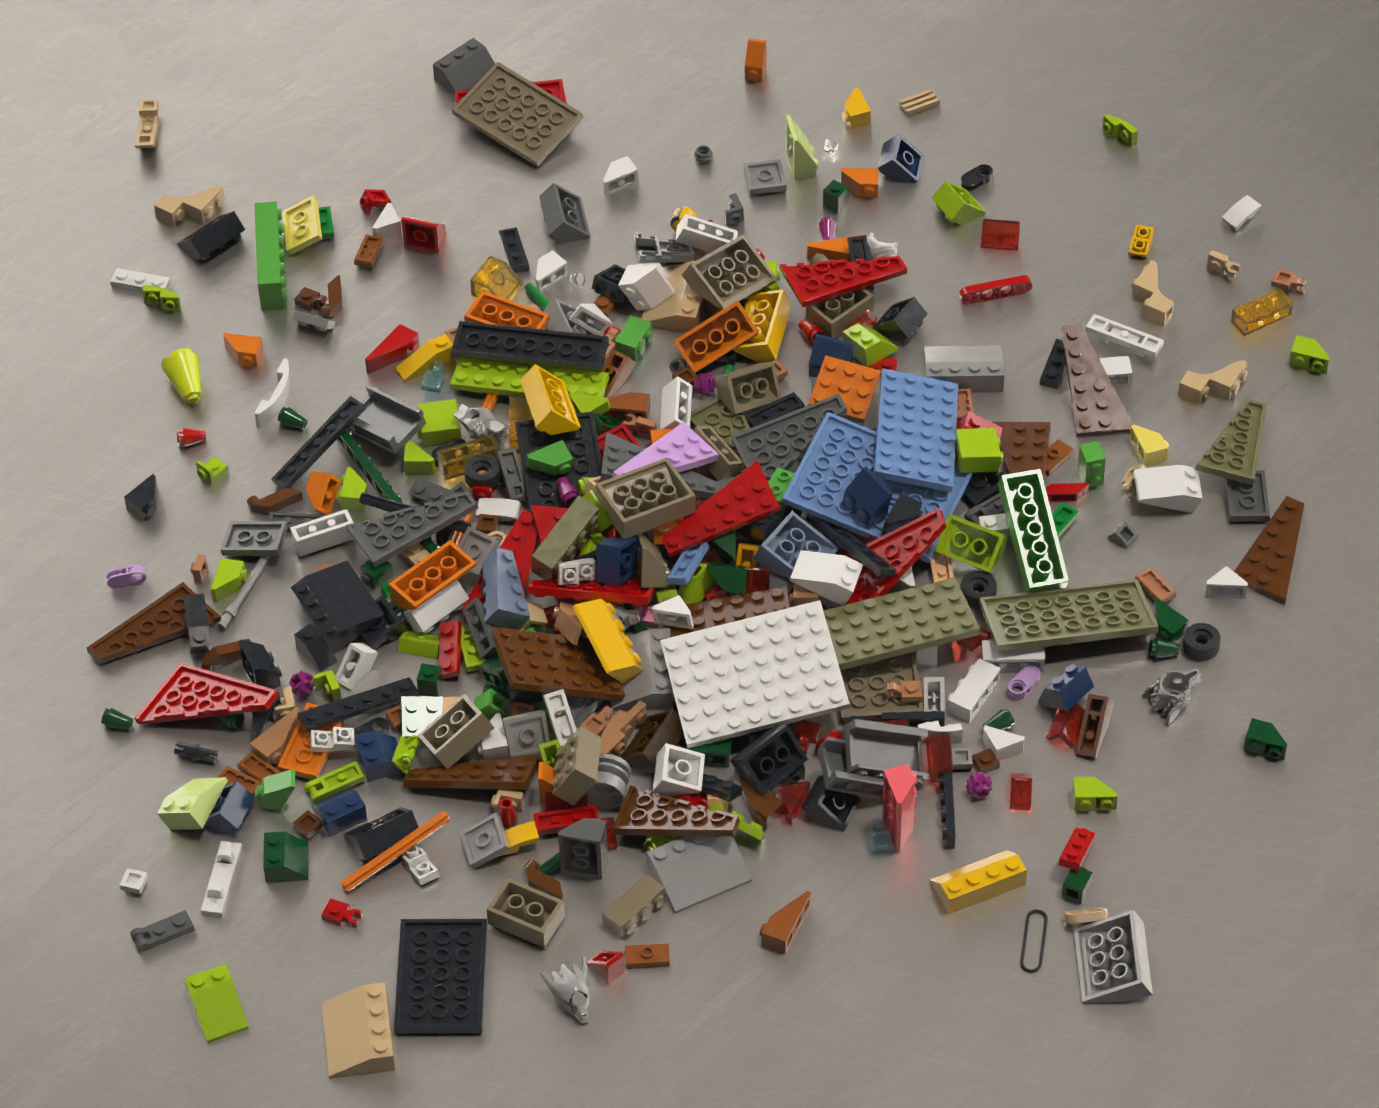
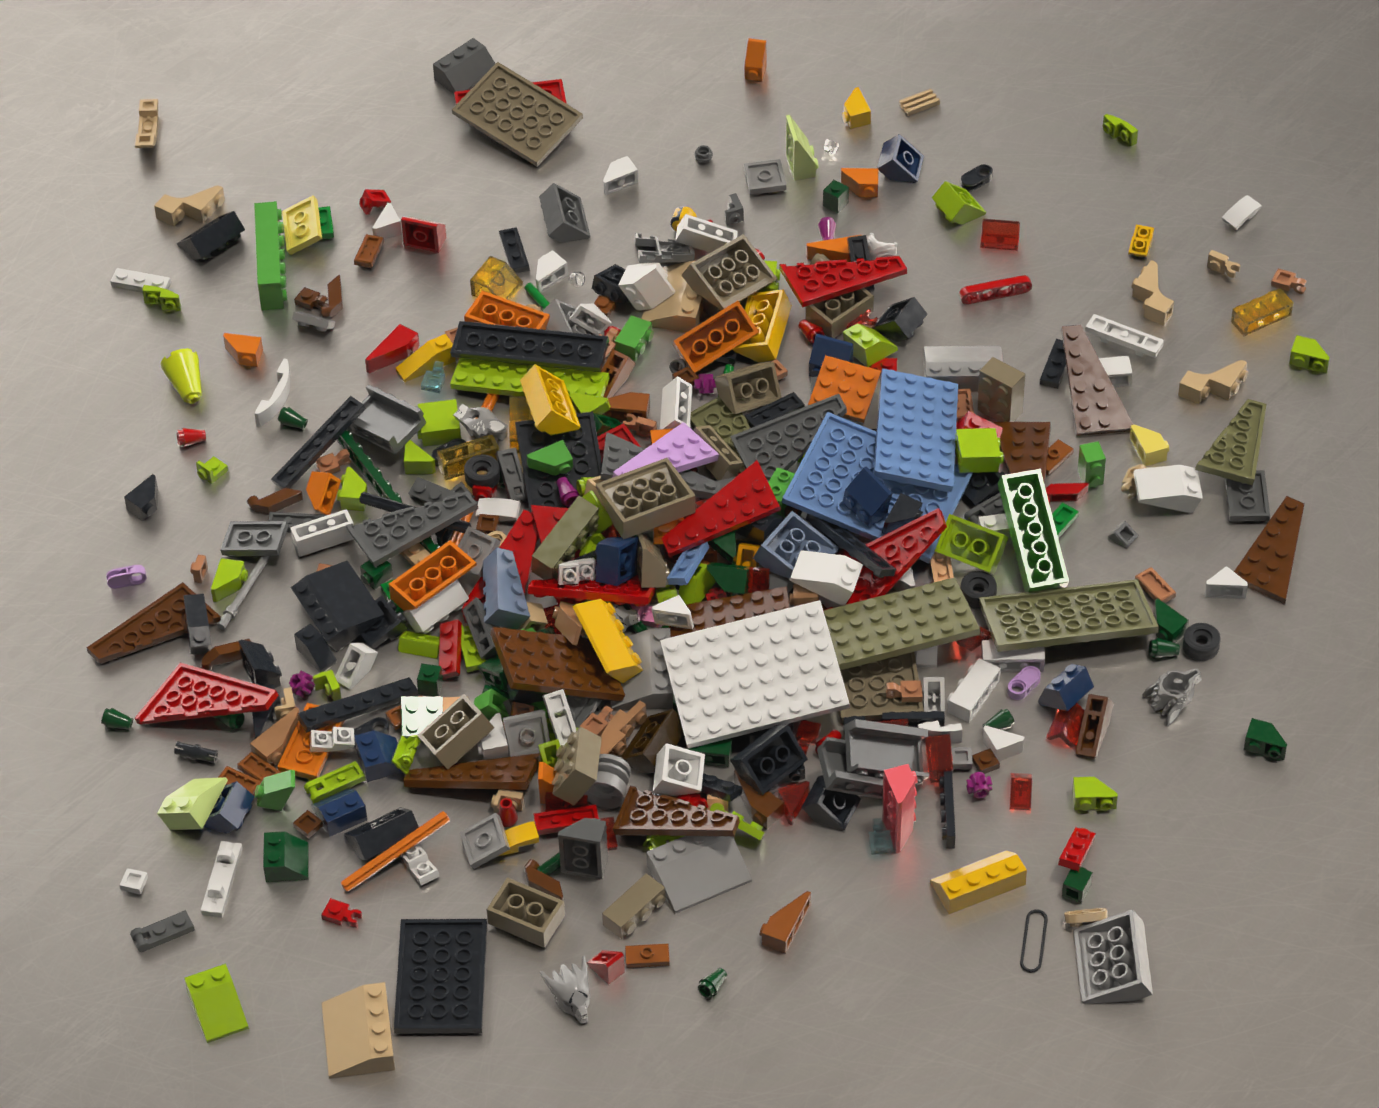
(331, 463): none -> nougat plate
(711, 984): none -> dark green cone
(1001, 391): none -> dark tan brick

